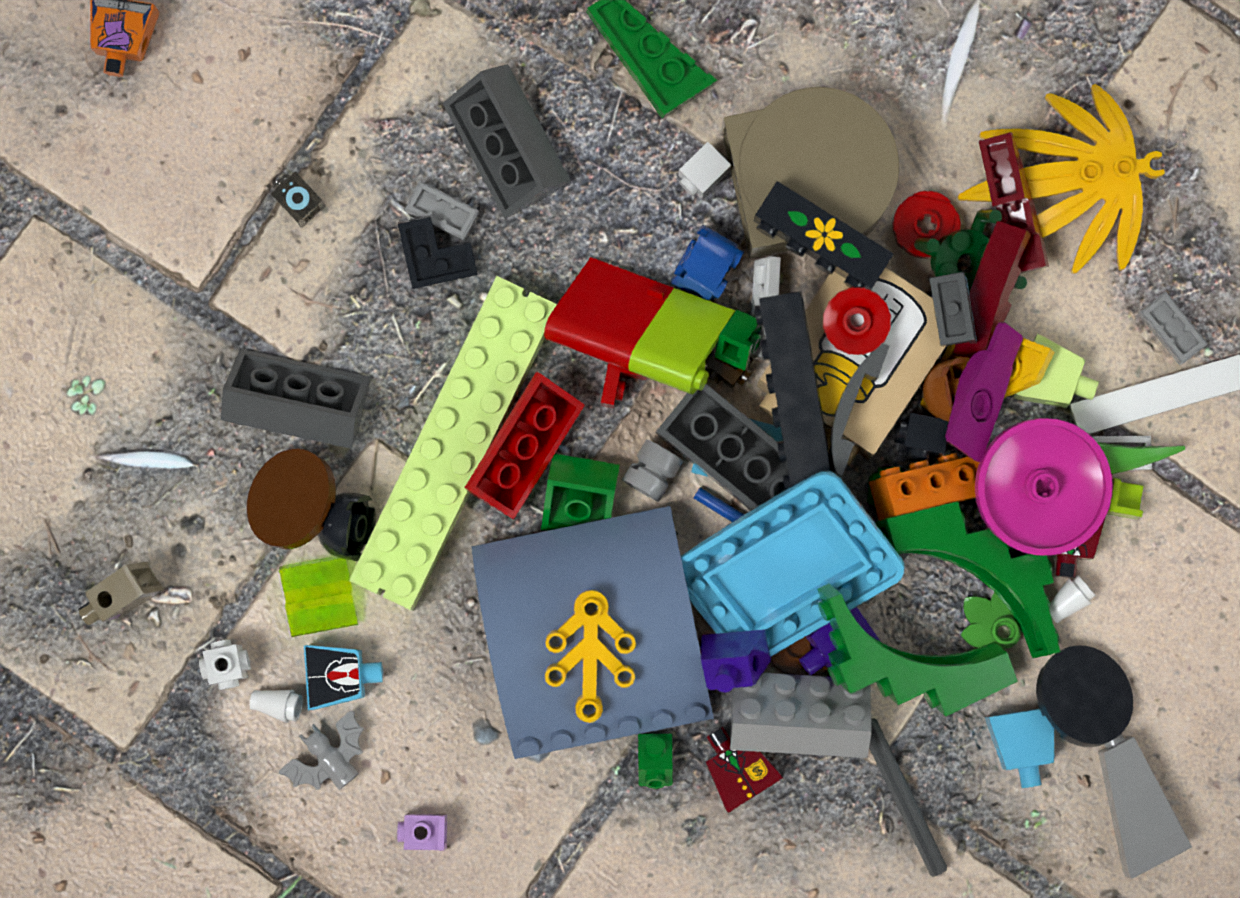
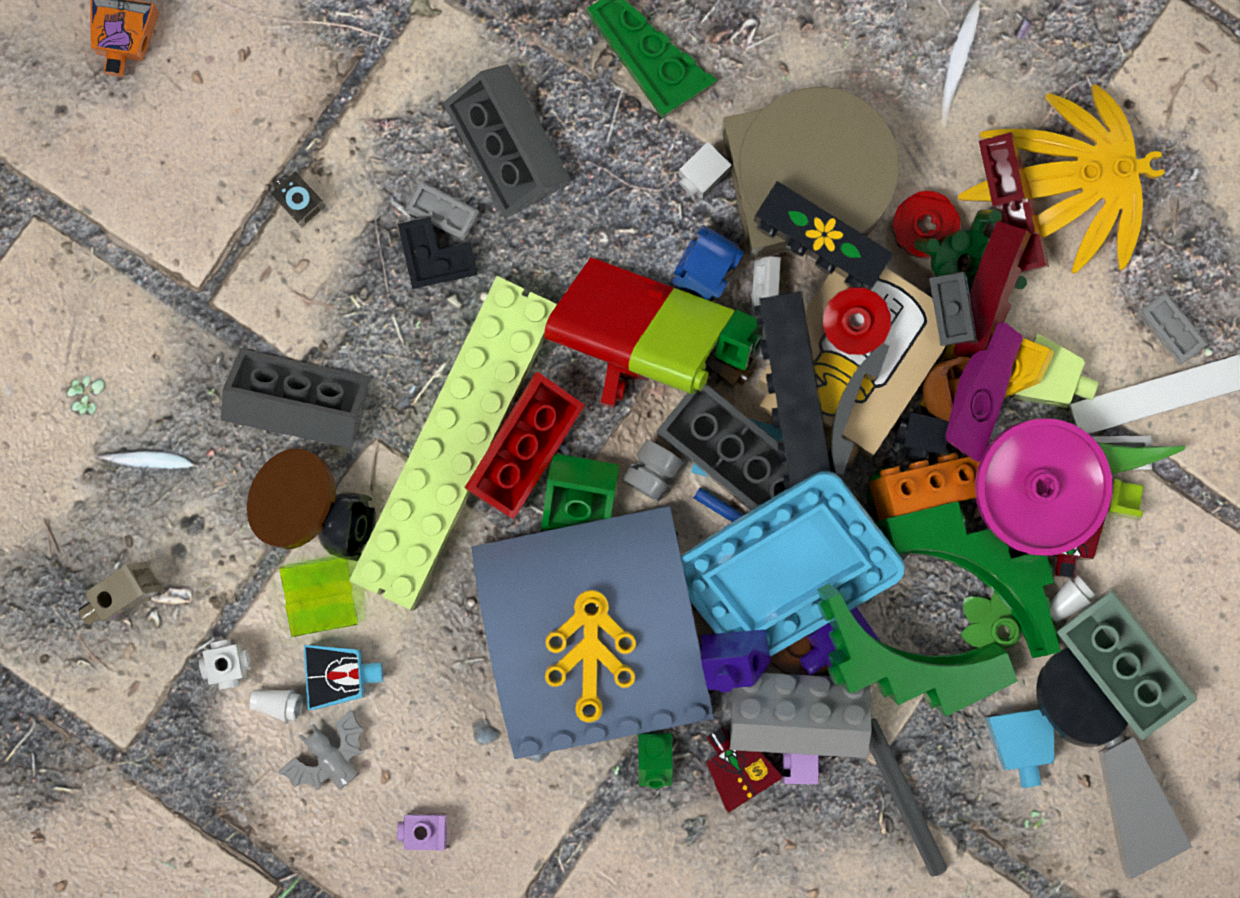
(801, 767): none -> lavender brick
(1127, 663): none -> sand green slope

